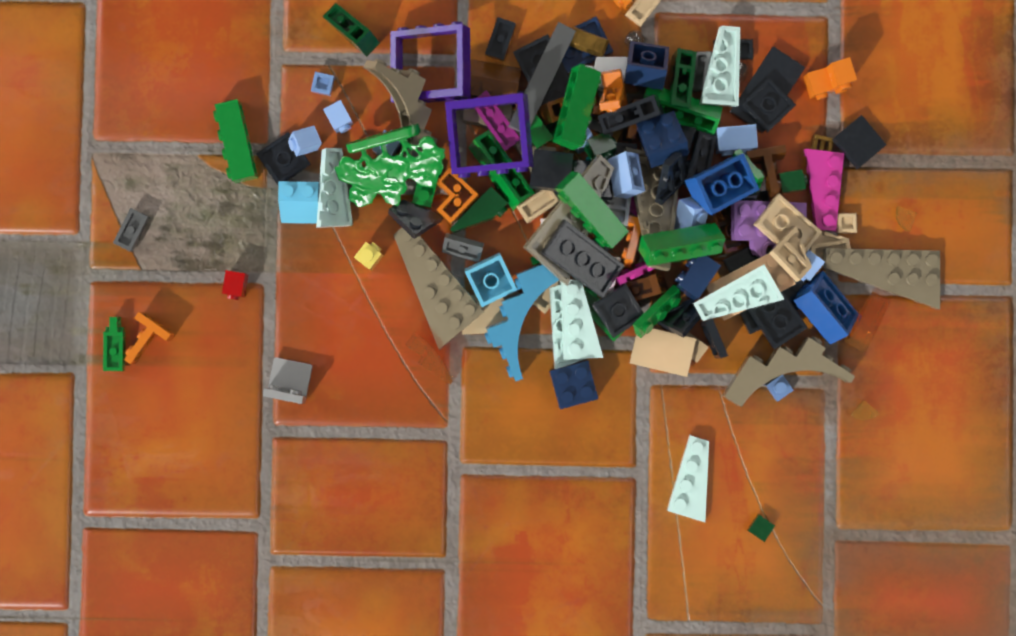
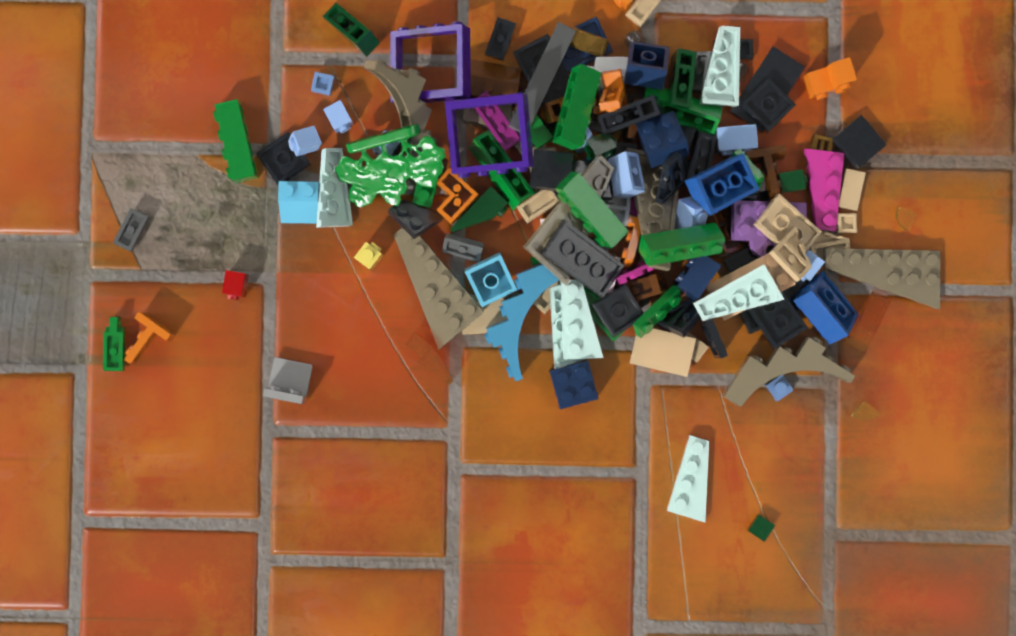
(851, 189): none -> tan tile

